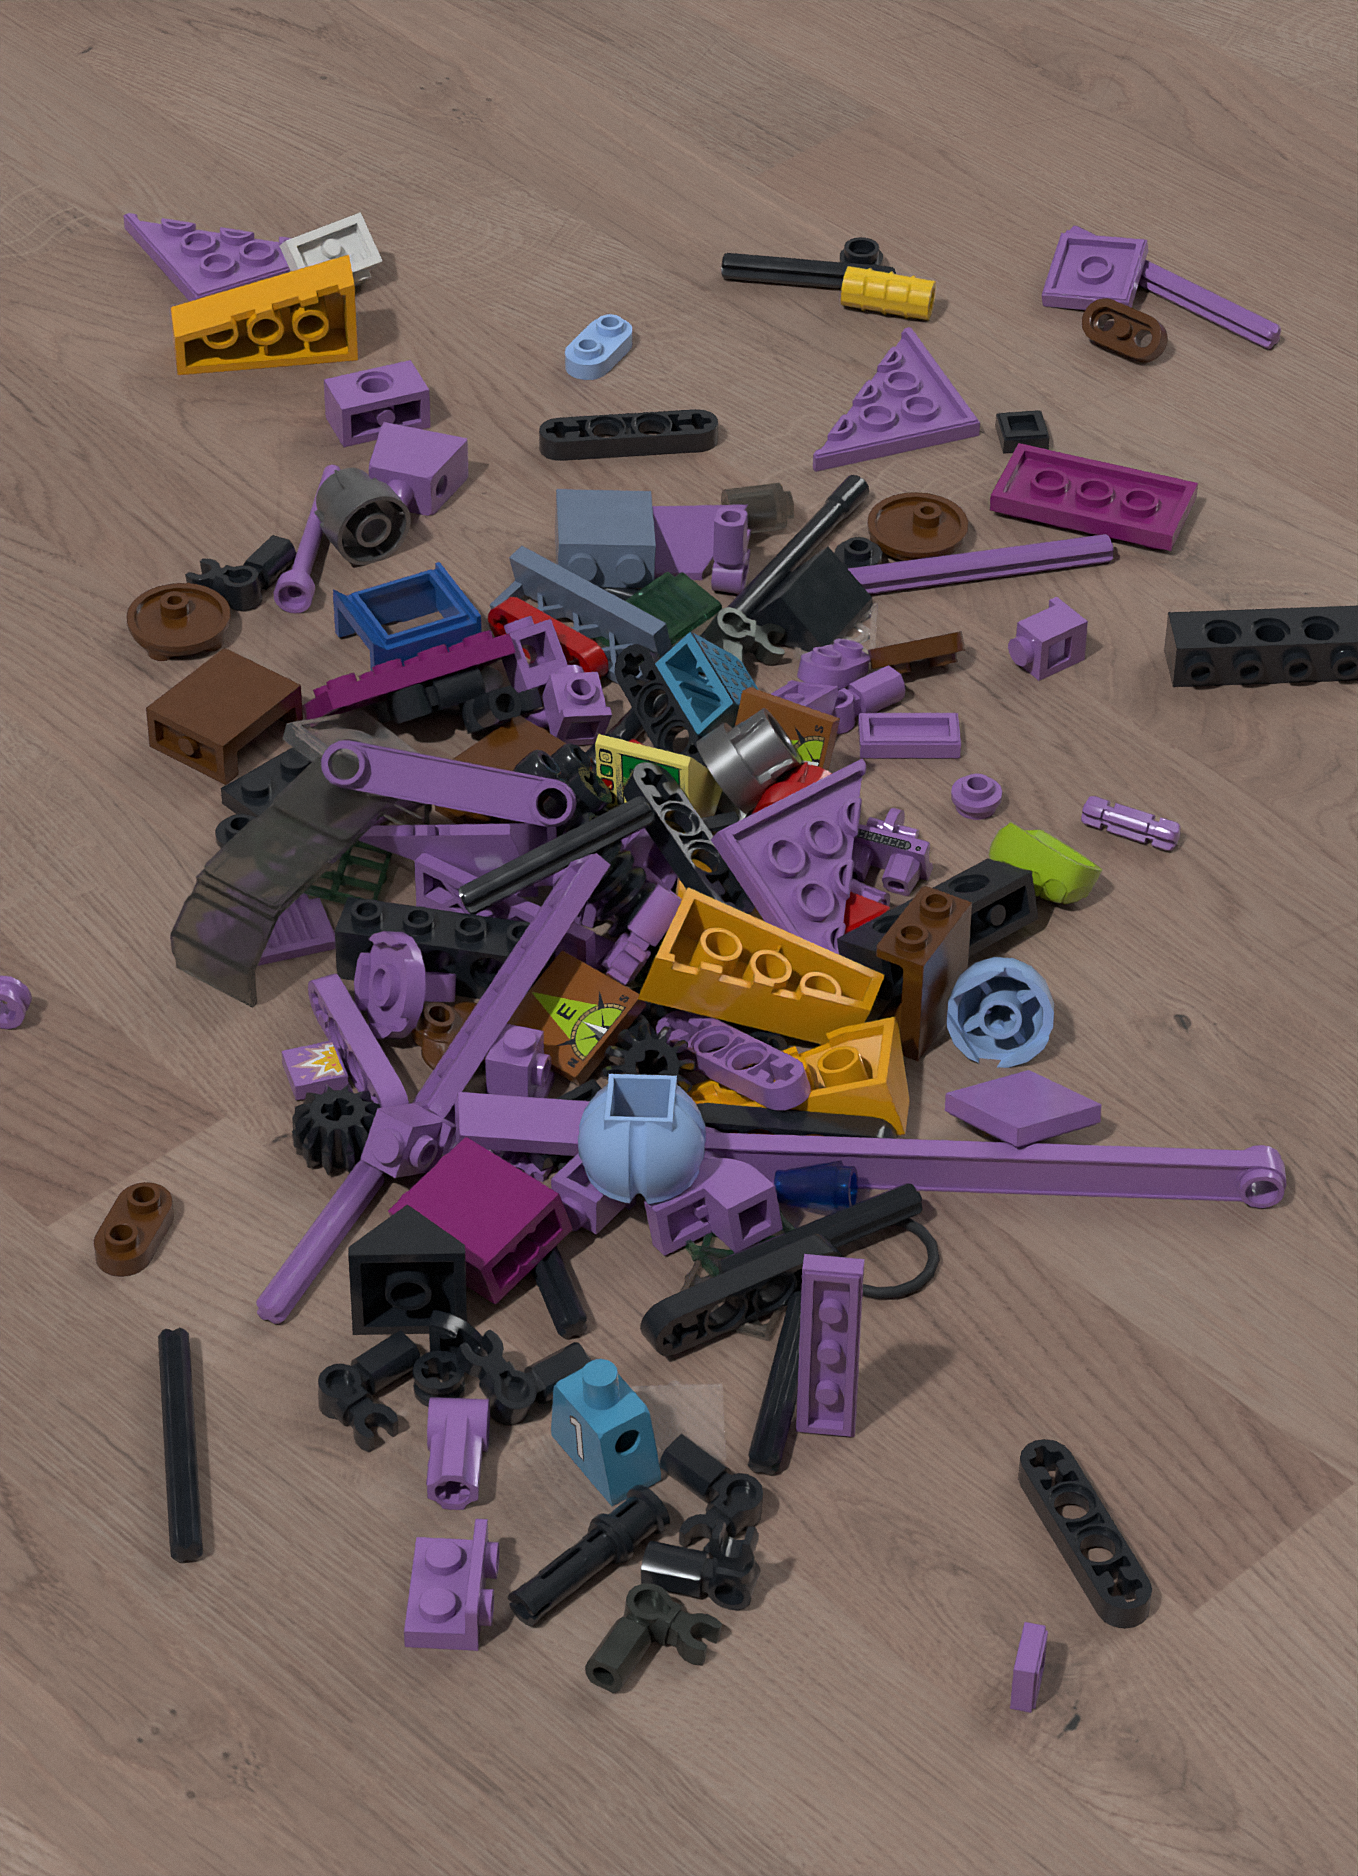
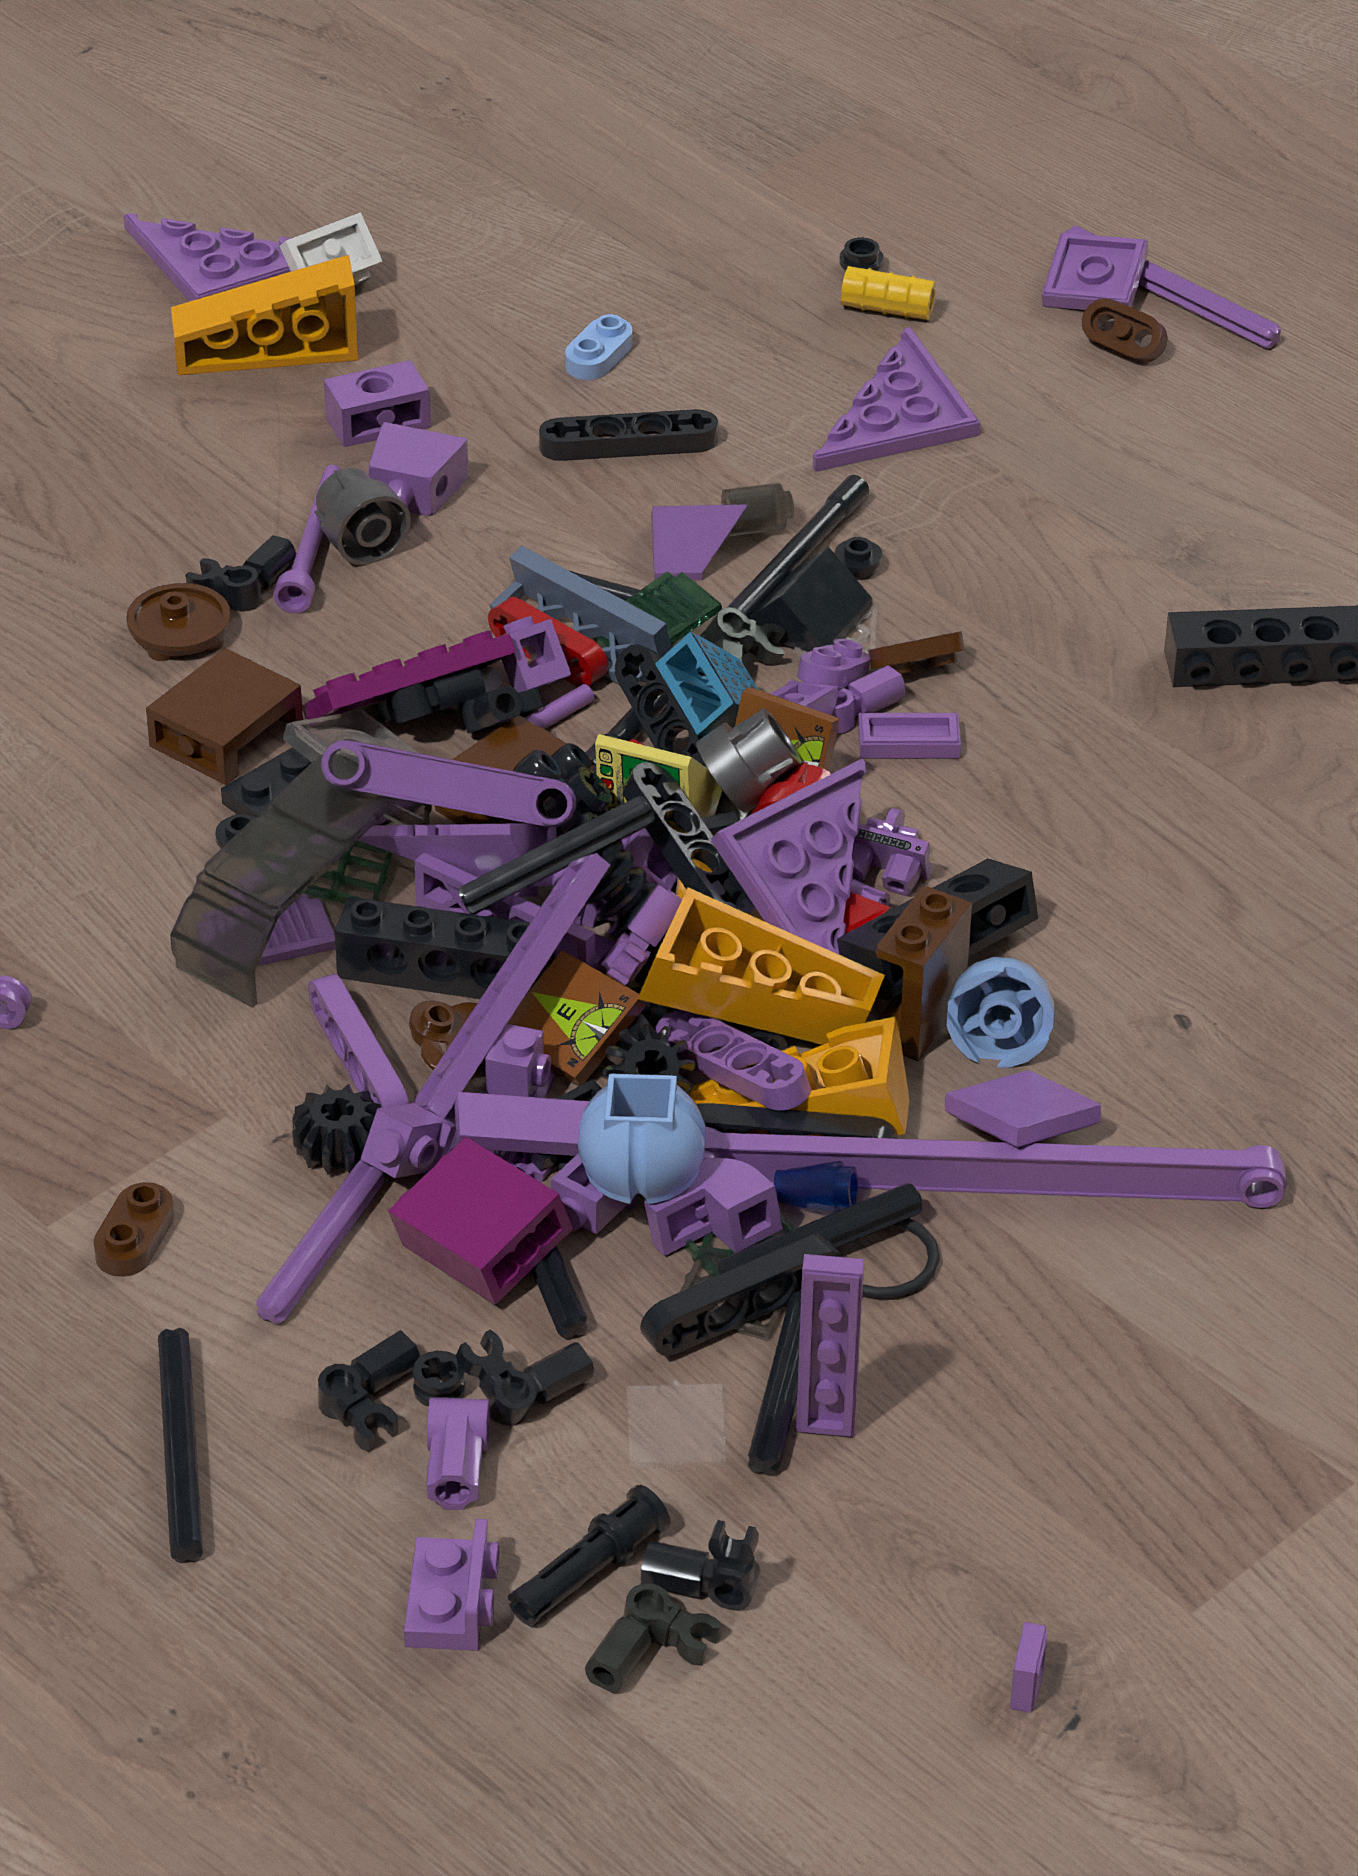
(313, 1067): medium lavender tile -> none
(394, 985): medium lavender tile -> none
(403, 601): blue piece -> none
(405, 1274): black slope -> none
(449, 1332): black tile -> none
(575, 697): medium lavender brick -> none
(594, 1414): dark azure torso -> none
(606, 536): sand blue brick -> none
(730, 550): medium lavender bar -> none
(730, 1497): black bar -> none
(789, 270): black axle -> none
(917, 526): reddish brown piece -> none
(976, 796): medium lavender plate -> none
(984, 564): medium lavender axle -> none
(1021, 428): black tile -> none
(1049, 640): medium lavender brick -> none
(1056, 868): lime piece -> none
(1090, 1530): black beam -> none
(1094, 497): magenta plate -> none
(1131, 823): medium lavender axle -> none

